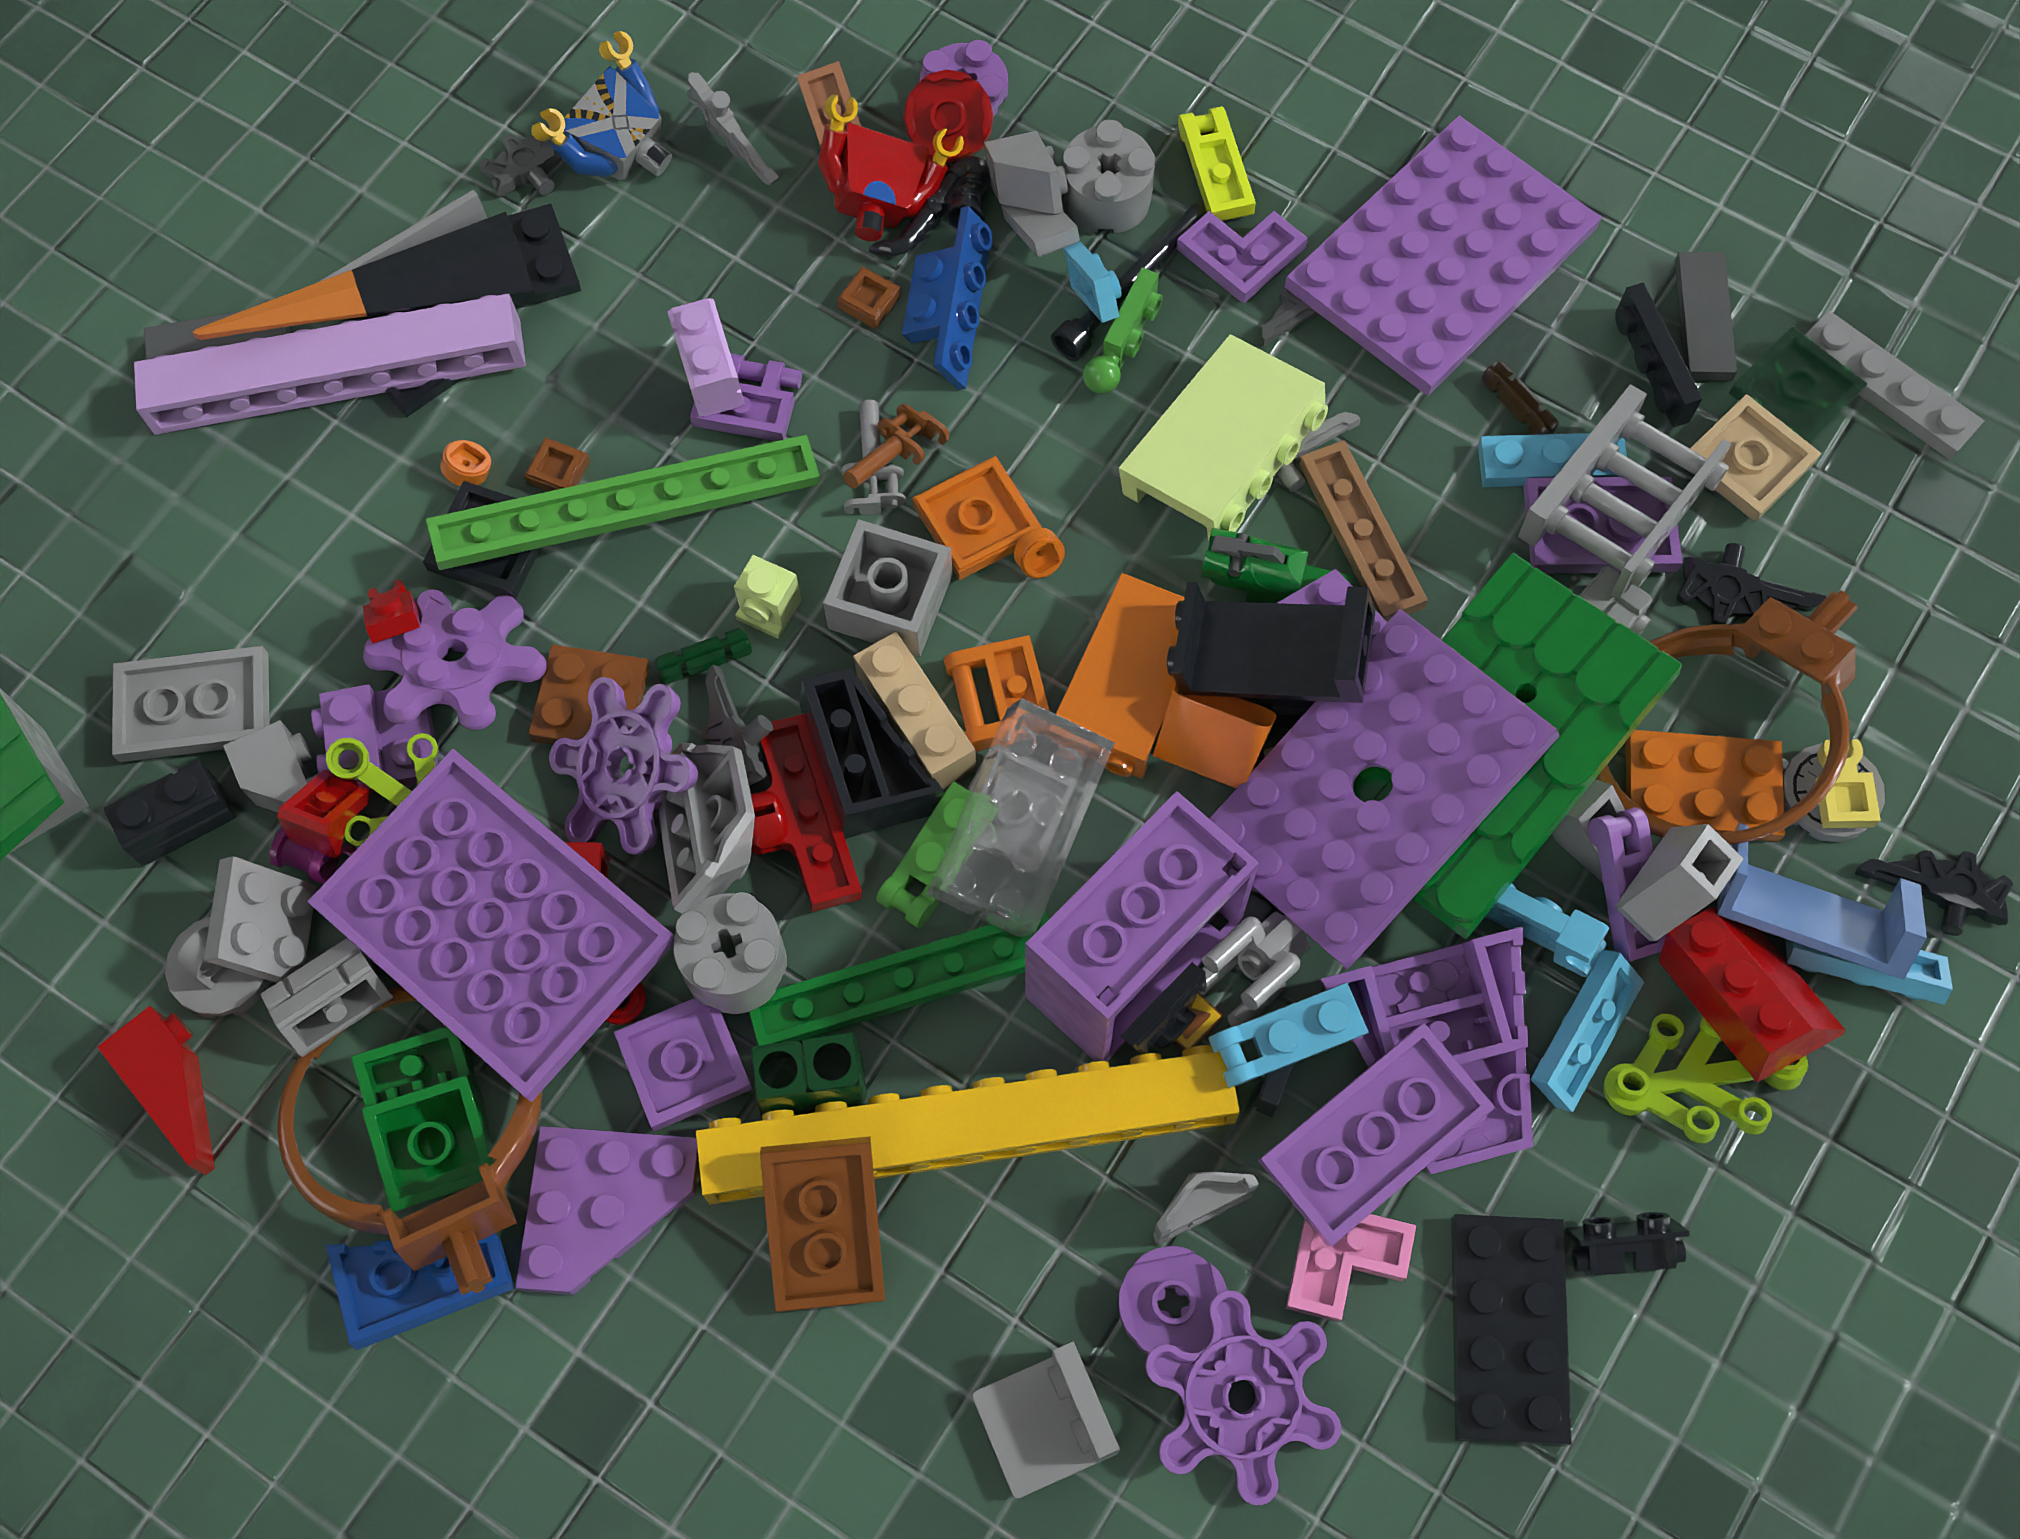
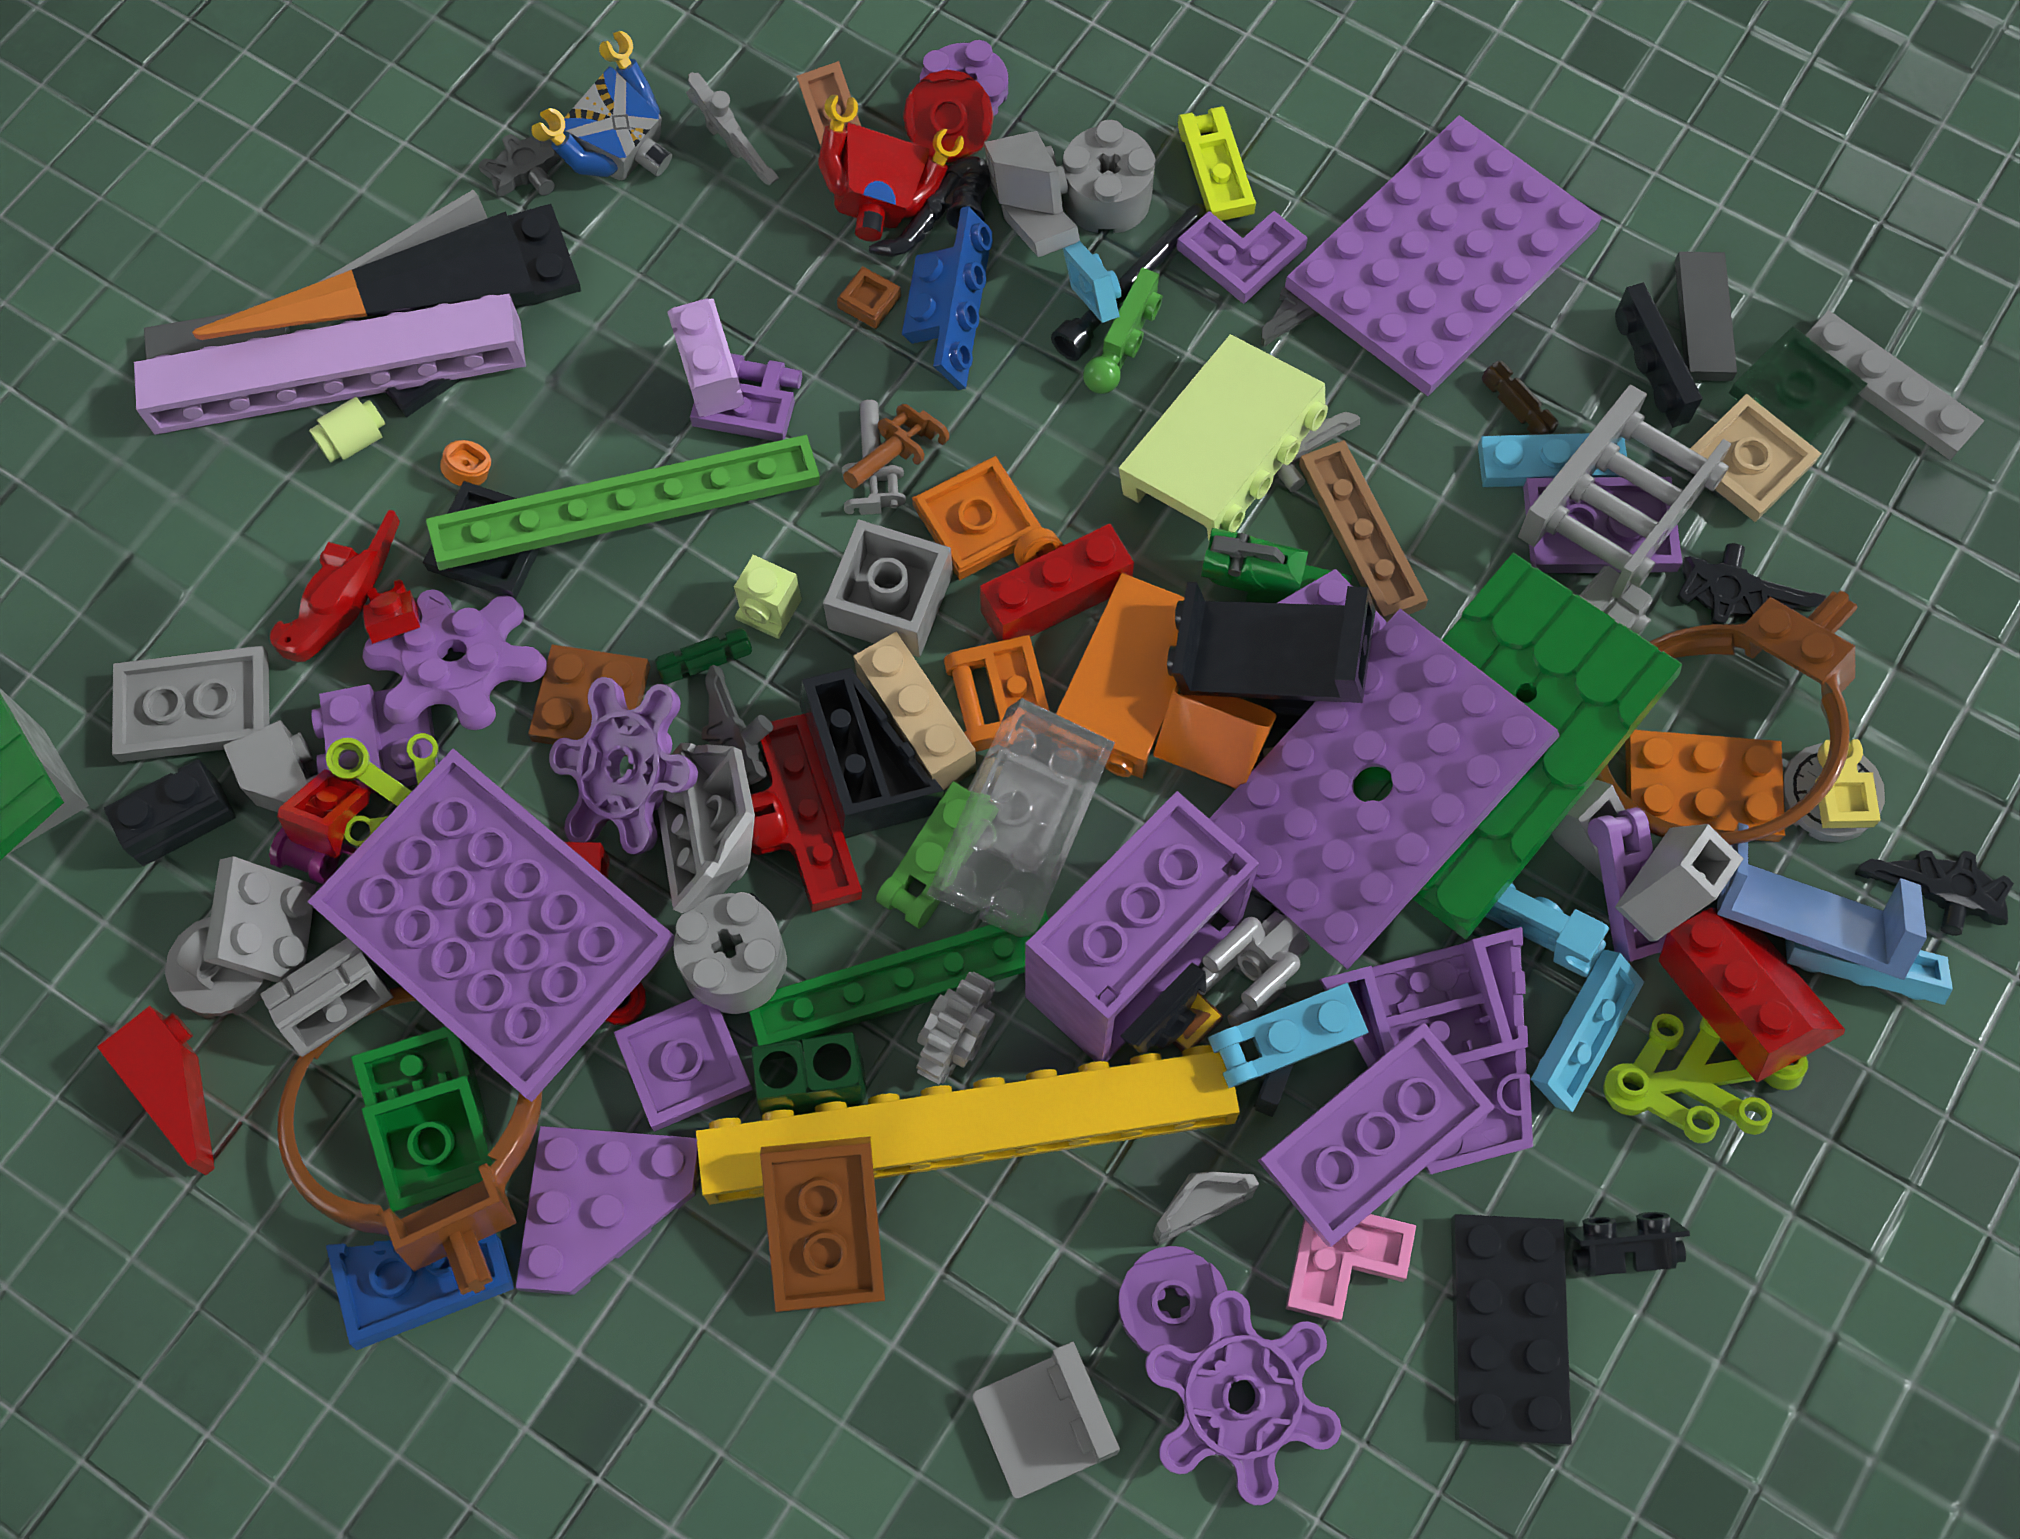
(334, 595): none -> red animal
(347, 429): none -> yellowish green brick
(556, 466): dark orange tile -> none
(956, 1028): none -> light grey gear
(1055, 585): none -> red brick

